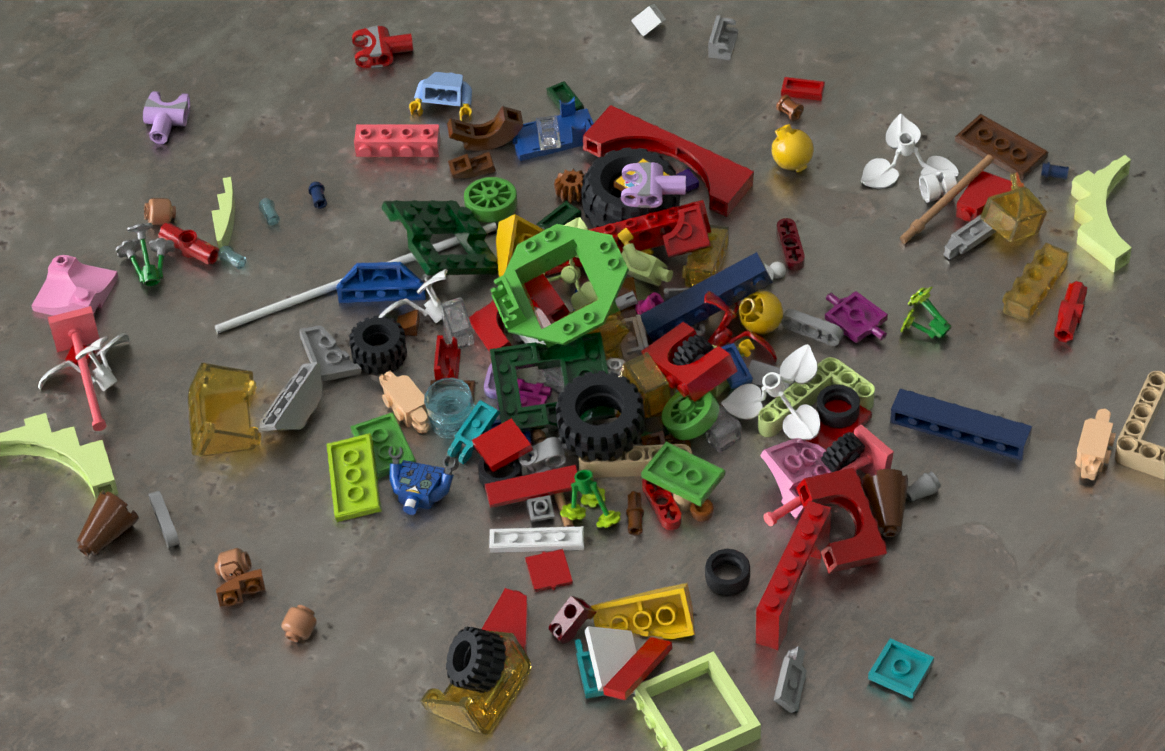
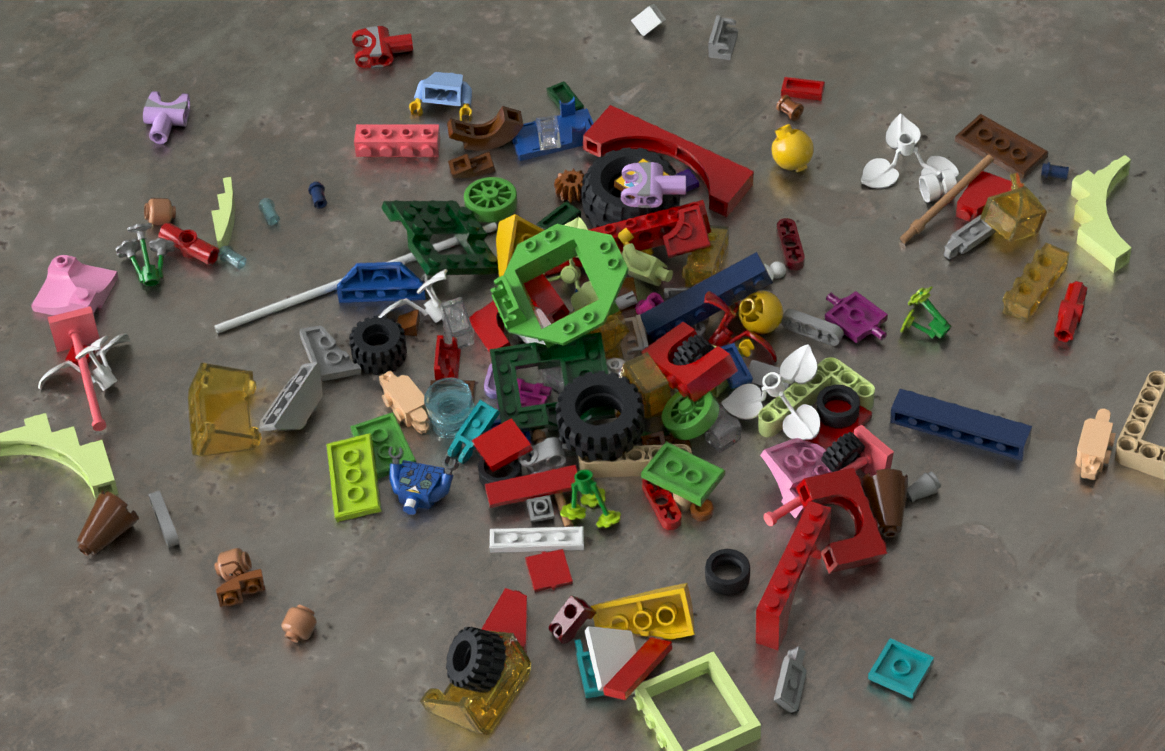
(635, 513): reddish brown axle -> none

